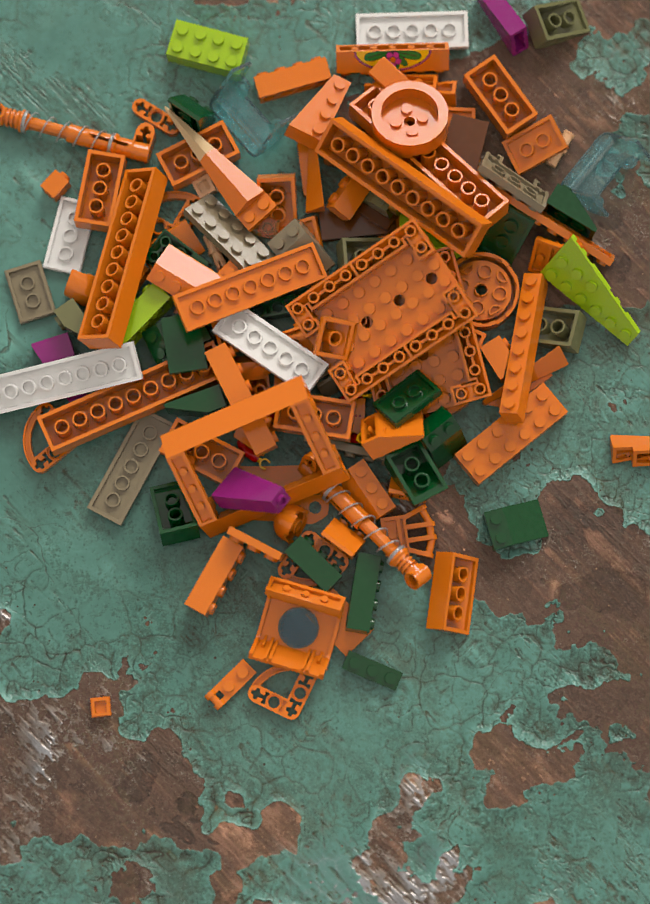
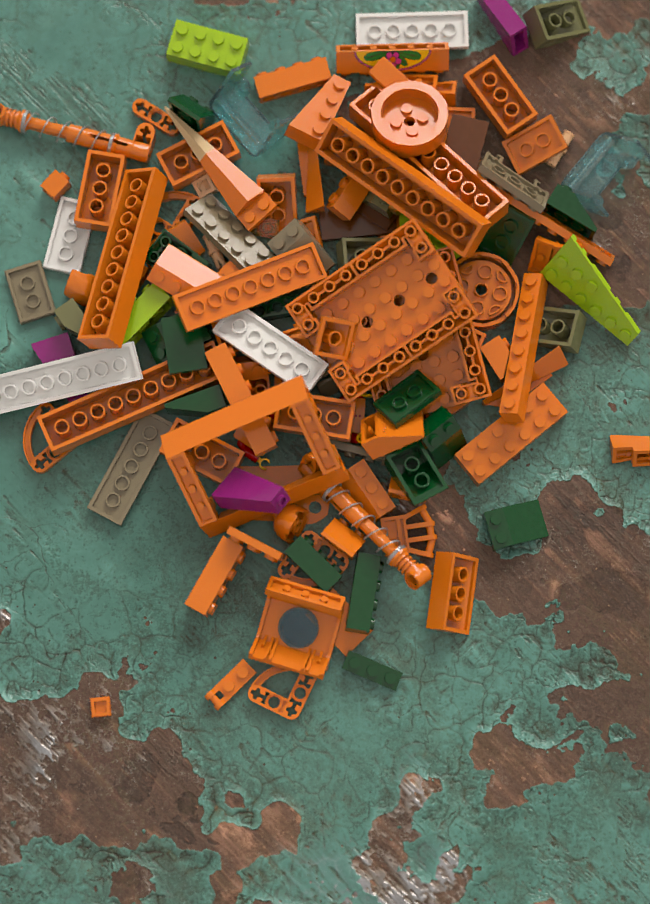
(173, 514): dark green slope -> none

